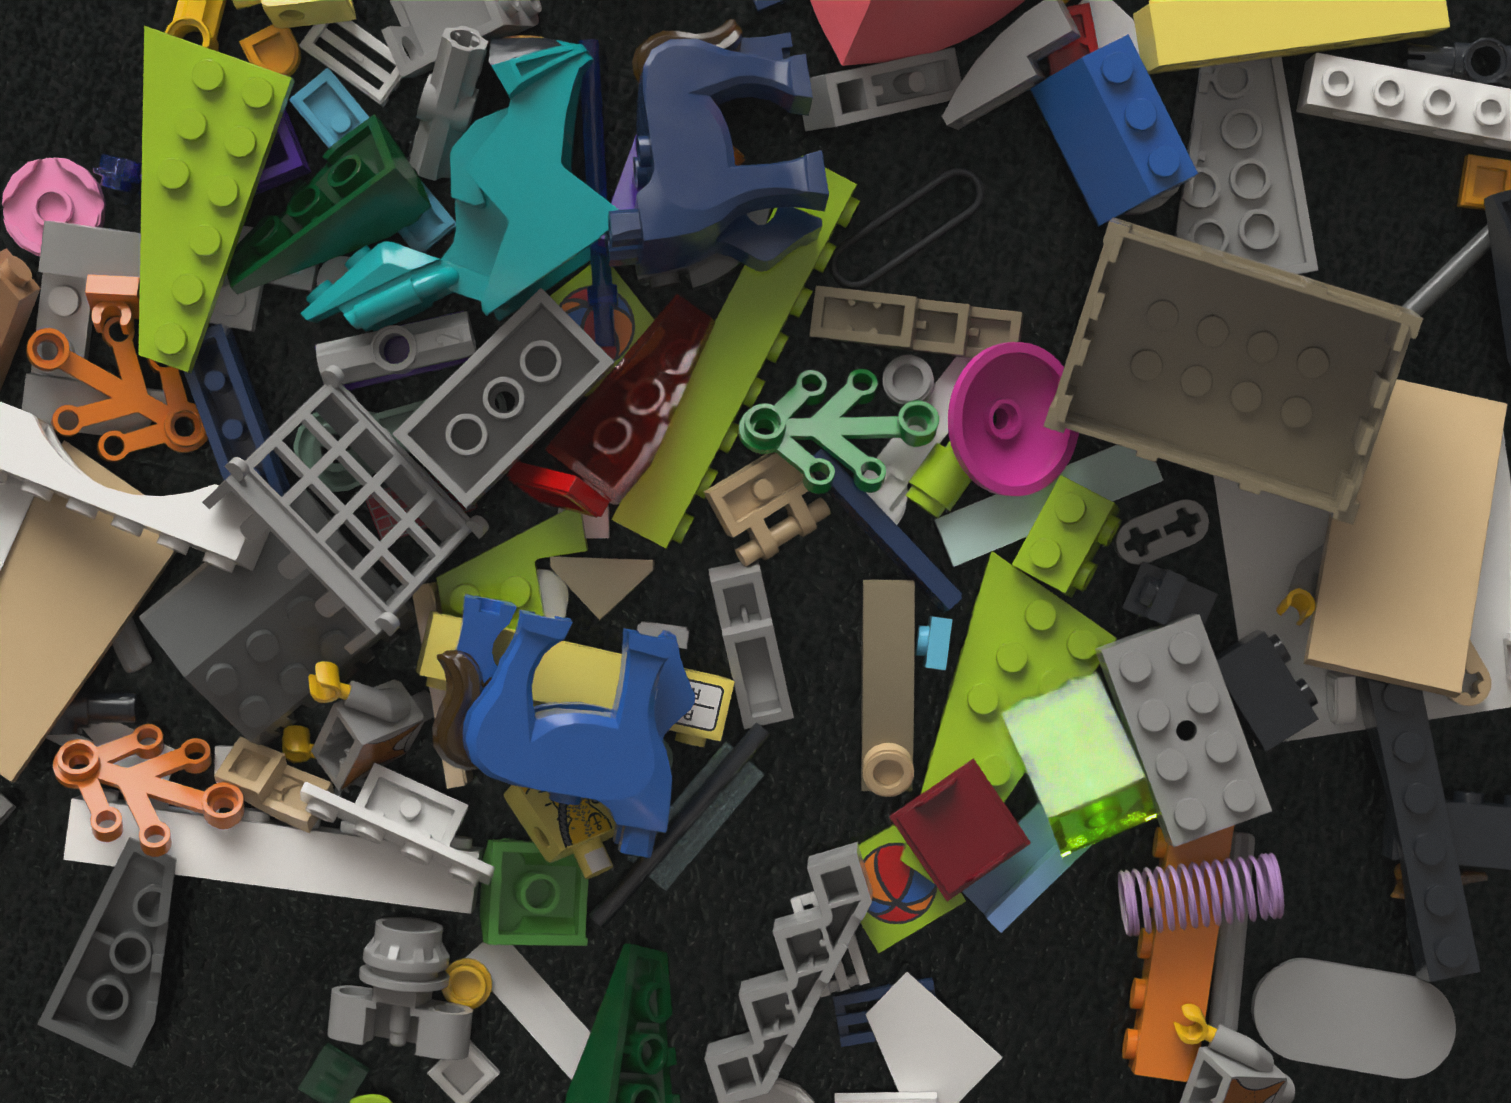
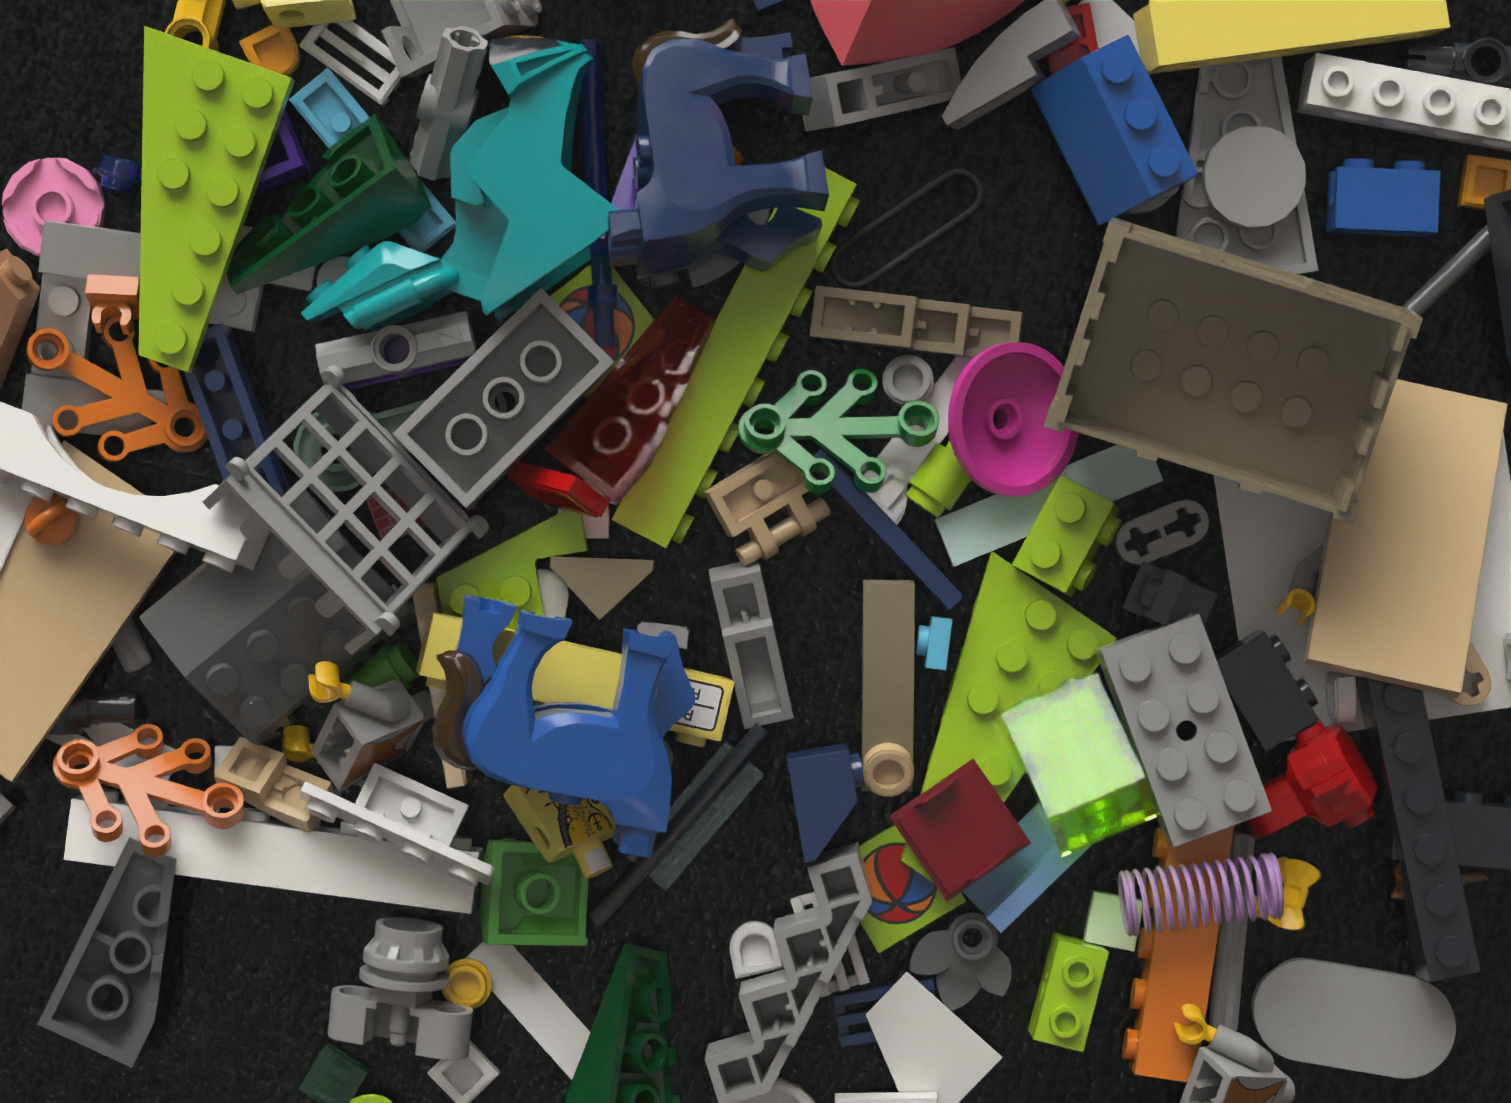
(50, 521): none -> orange tile
(388, 664): none -> bright green cone
(754, 949): none -> white tile
(823, 792): none -> dark blue slope
(960, 967): none -> dark grey plate
(1068, 992): none -> lime brick
(1105, 922): none -> tile
(1254, 177): none -> light grey tile
(1297, 879): none -> yellow piece
(1322, 780): none -> red piece
(1383, 199): none -> blue brick

